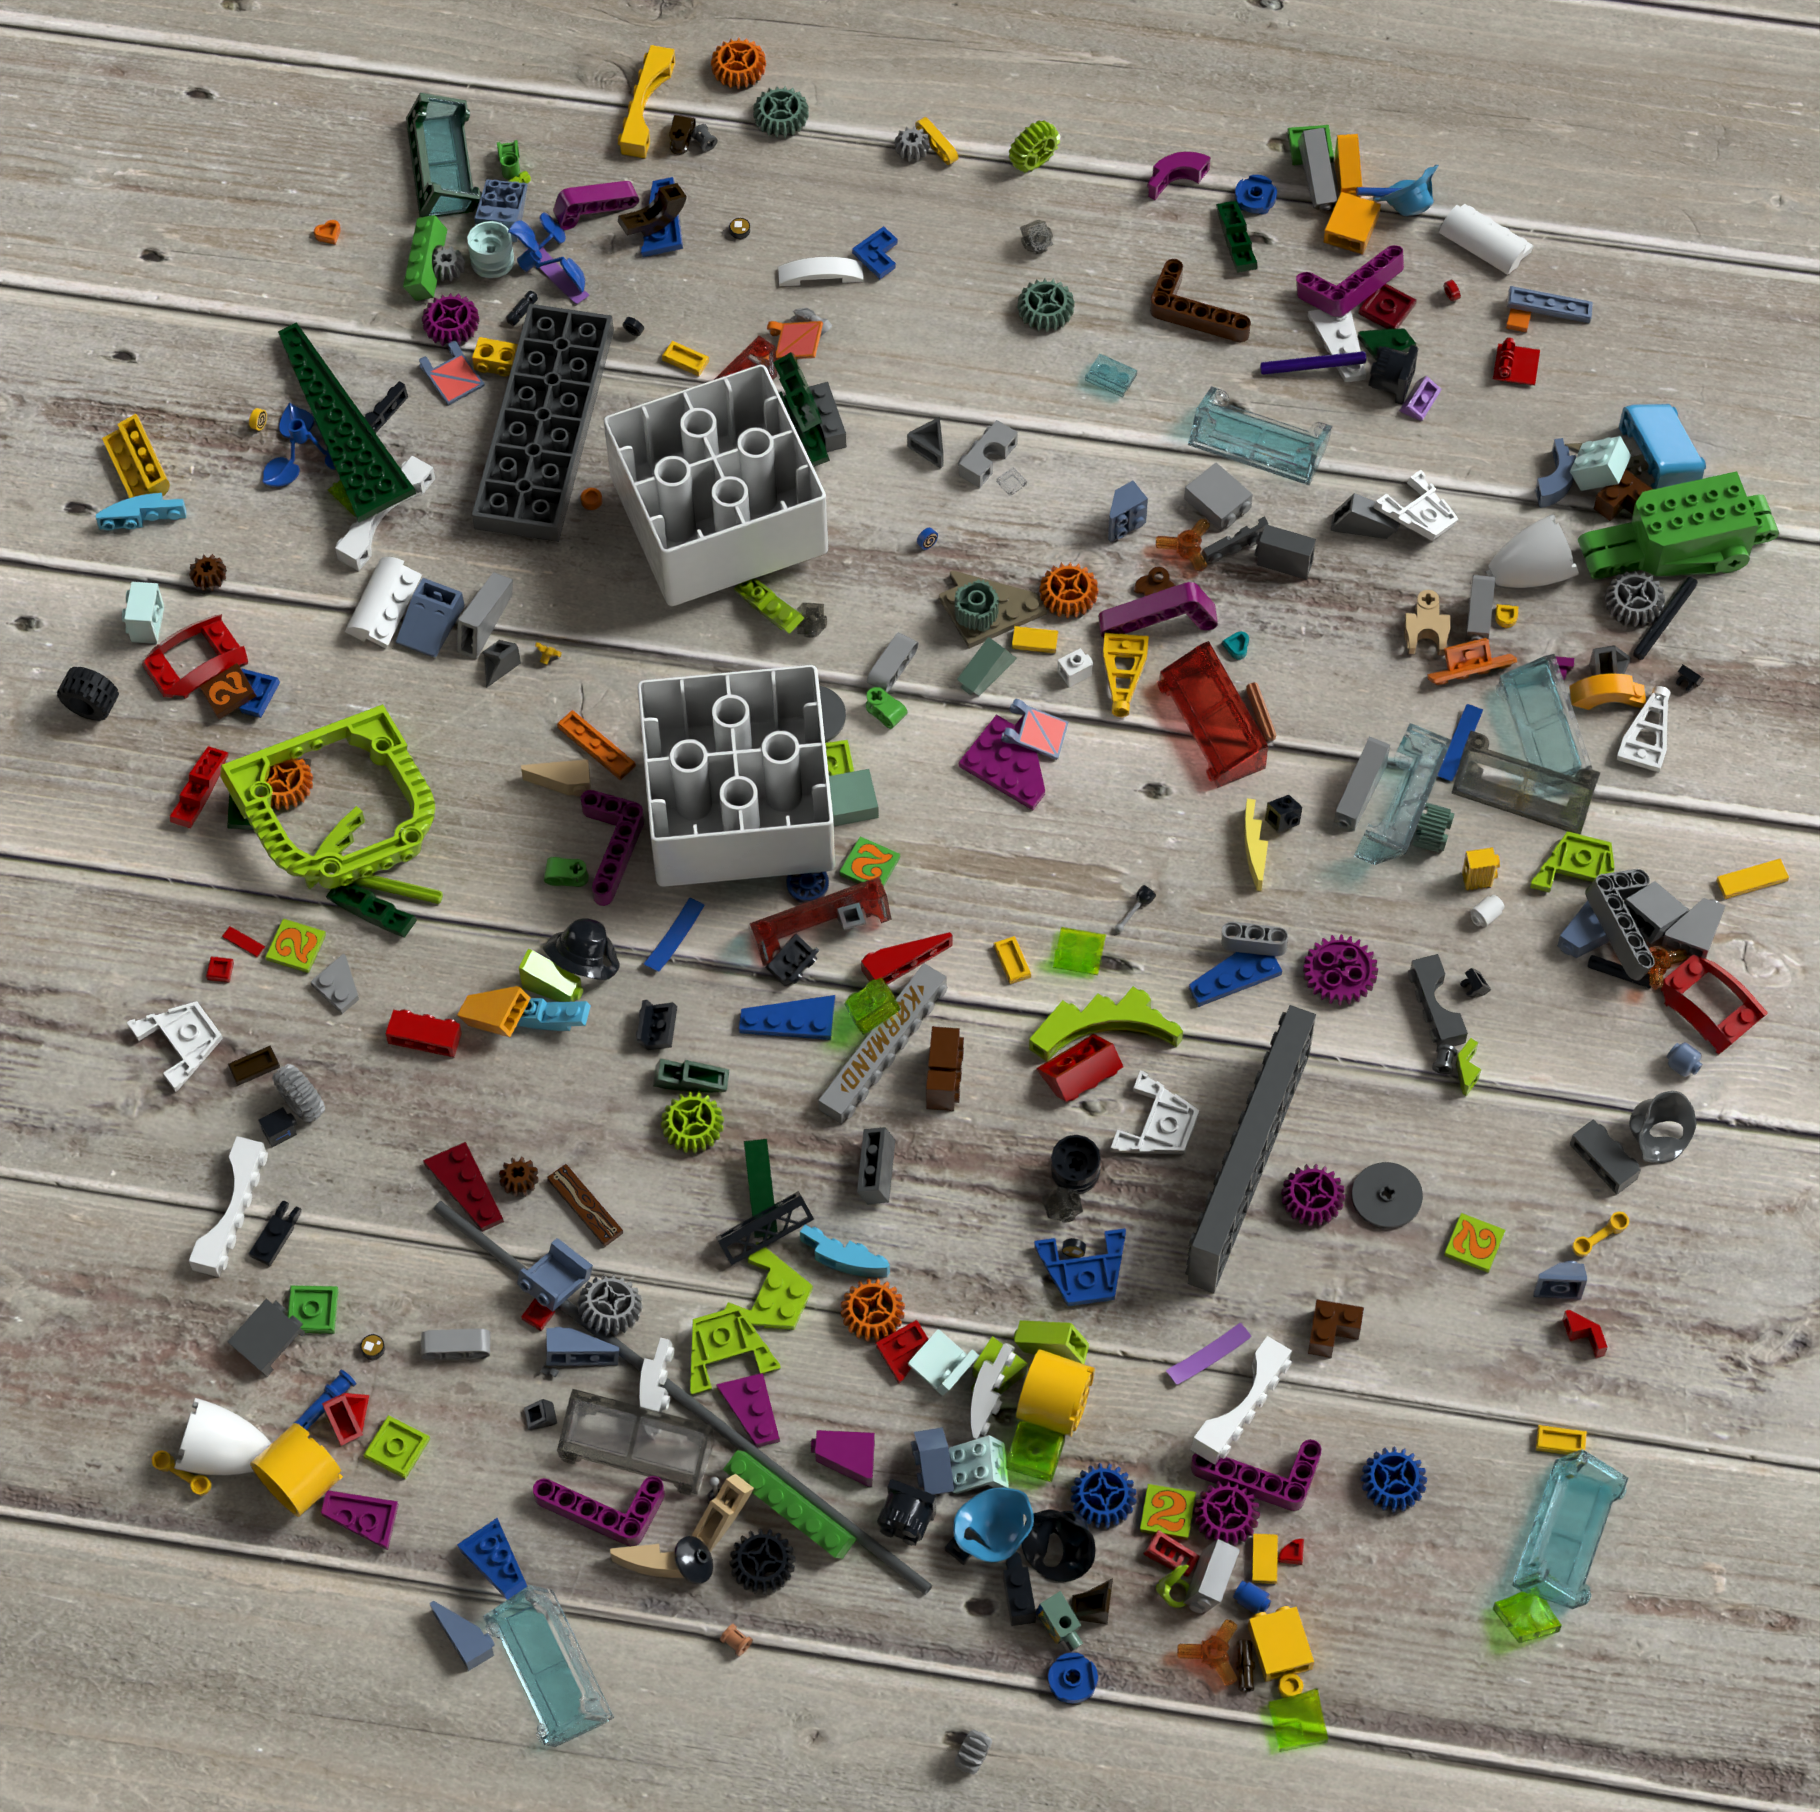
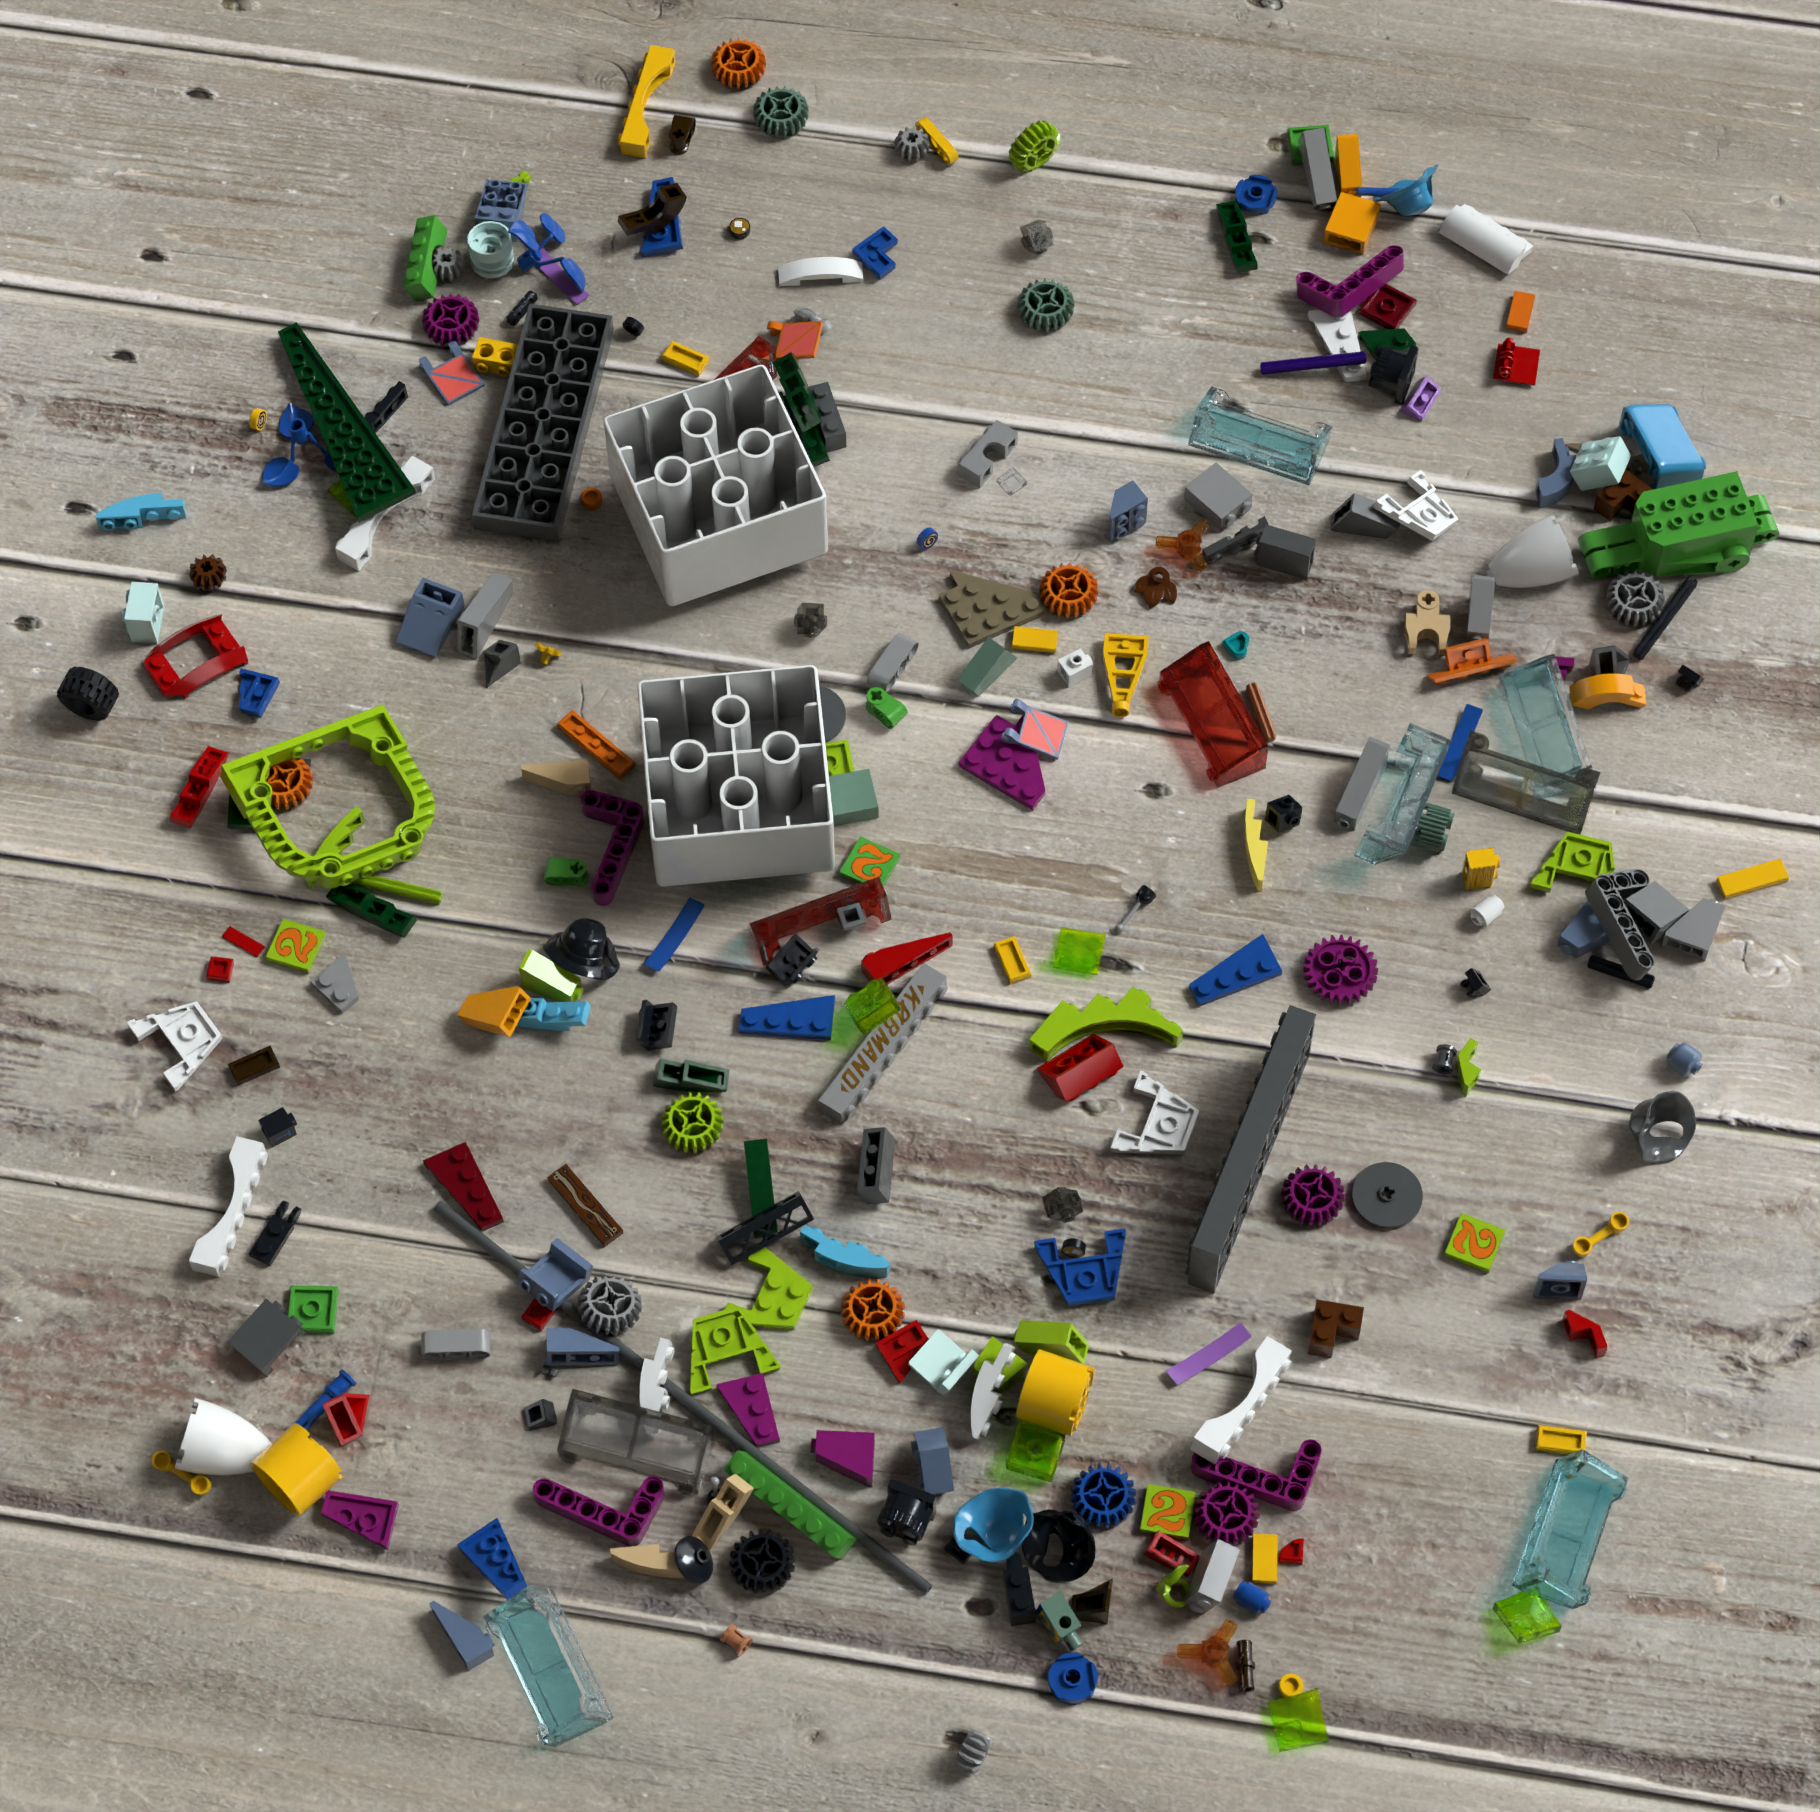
(136, 459): yellow brick -> none
(228, 691): reddish brown tile -> none
(298, 1093): light grey gear -> none
(328, 232): orange tile -> none
(372, 1347): tile -> none
(383, 601): white brick -> none
(396, 1447): lime tile -> none
(423, 1033): red brick -> none
(441, 156): windscreen -> none
(509, 159): bright green piece -> none
(519, 1169): reddish brown gear -> none
(593, 199): magenta beam -> none
(705, 146): dark grey bush -> none
(769, 605): lime slope -> none
(808, 883): dark blue wheel -> none
(928, 442): dark grey slope -> none
(945, 1068): reddish brown piece -> none
(976, 605): sand green brick -> none
(978, 1464): light aqua bracket -> none
(1078, 1152): black wheel -> none
(1111, 375): clear light blue plate -> none
(1158, 607): magenta beam -> none
(1175, 167): magenta arch -> none
(1191, 313): reddish brown beam -> none
(1243, 939): light grey beam -> none
(1280, 1643): yellow brick -> none
(1380, 1466): blue gear -> none
(1445, 1025): dark grey arch -> none
(1452, 290): red tile -> none
(1506, 615): yellow tile -> none
(1549, 304): sand blue tile -> none
(1605, 1156): dark grey brick -> none
(1643, 754): white plate -> none
(1663, 961): clear orange bush -> none
(1733, 1026): red wedge -> none

